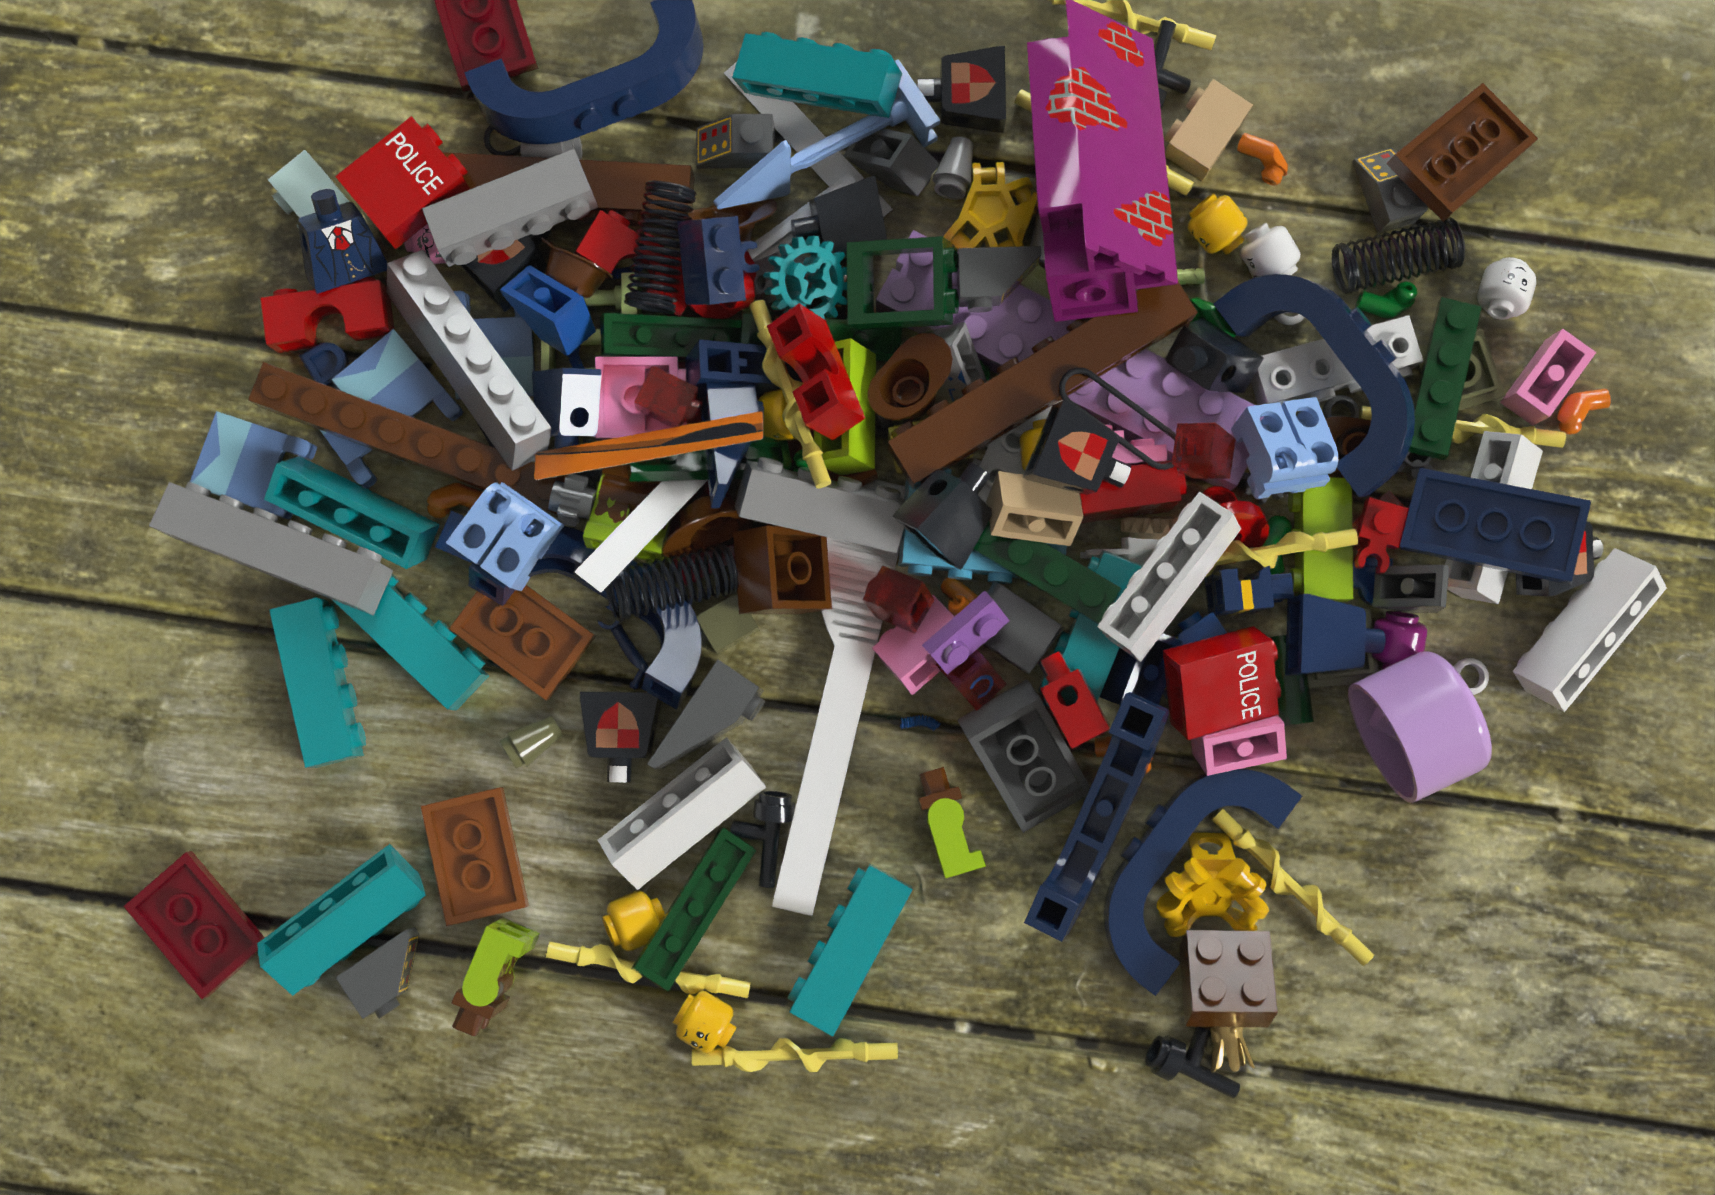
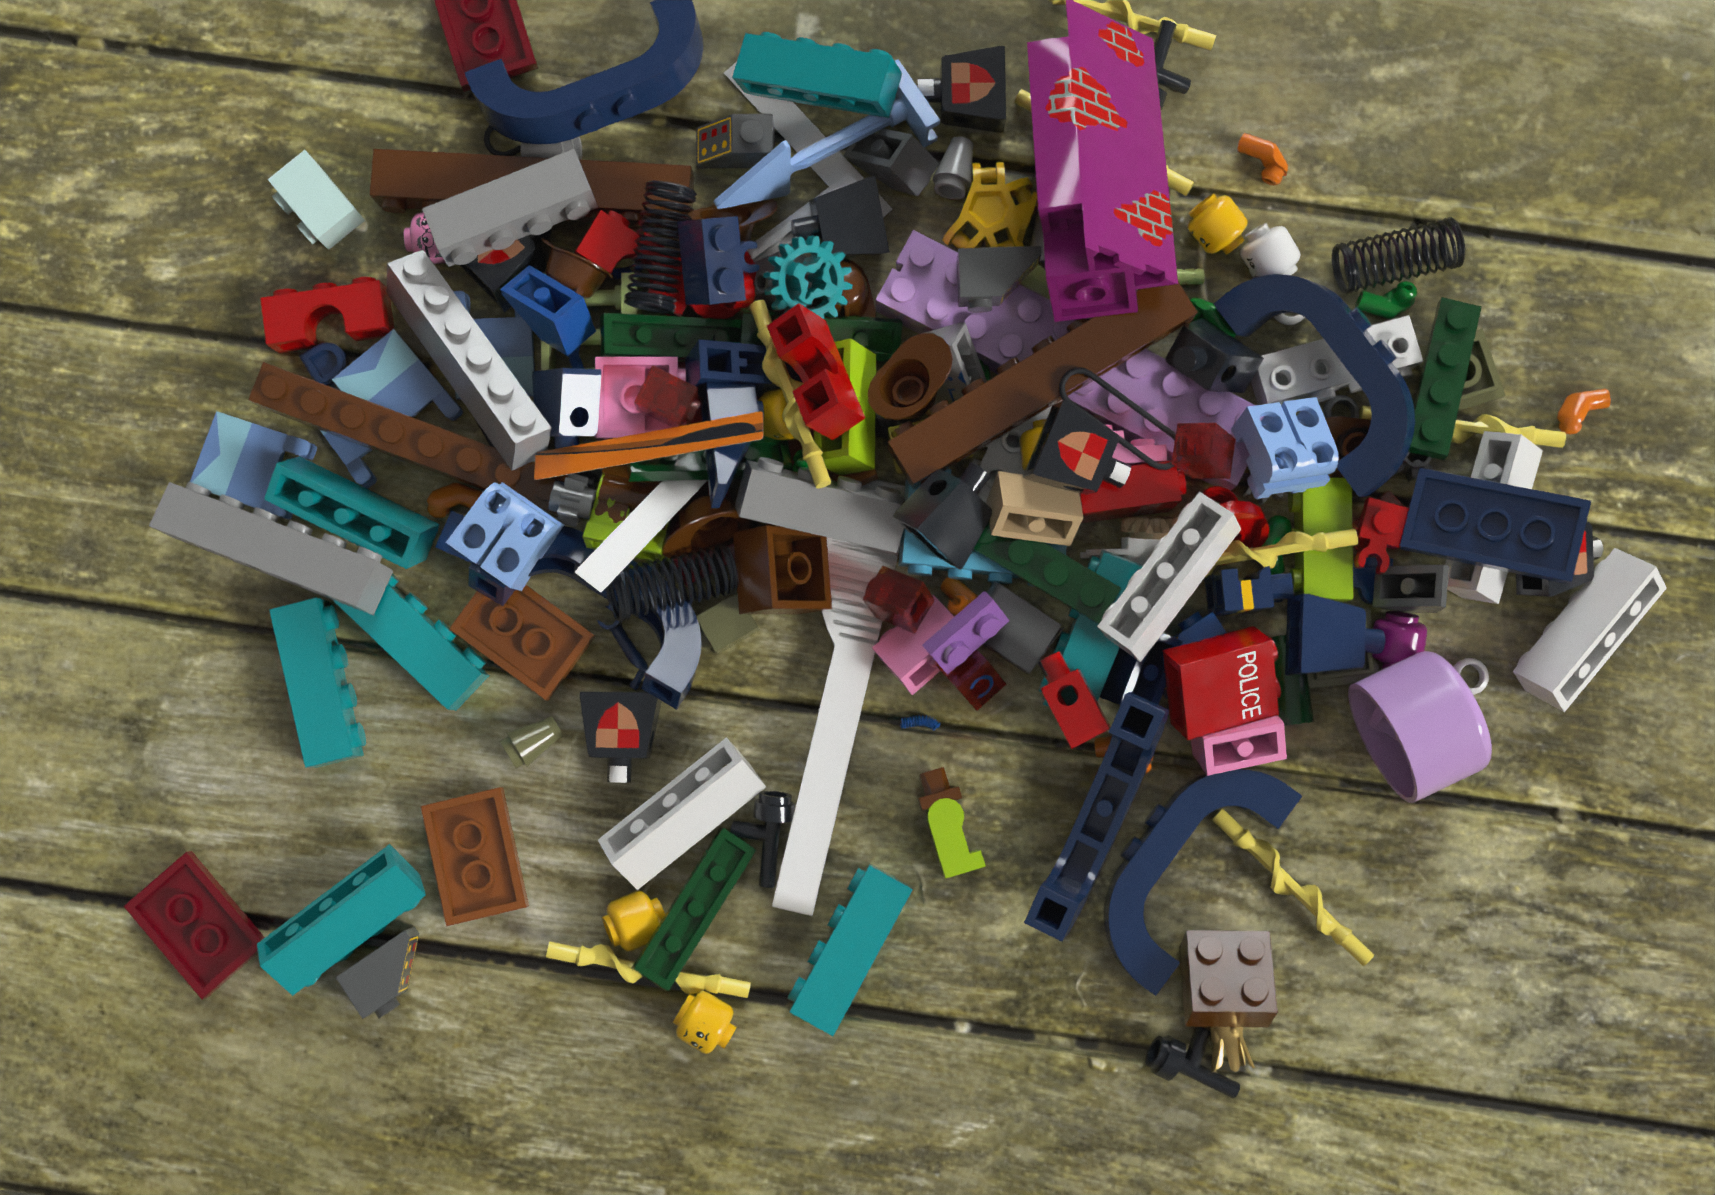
(337, 244): dark blue torso -> none
(401, 178): red brick -> none
(491, 974): lime hips -> none
(714, 709): dark grey slope -> none
(786, 1050): light yellow piece -> none
(861, 283): dark green window -> none
(1025, 755): dark grey slope -> none
(1207, 128): tan brick -> none
(1211, 887): yellow piece -> none
(1386, 195): dark grey slope -> none
(1462, 151): reddish brown plate -> none
(1506, 288): white head -> none
(1548, 377): bright pink brick -> none

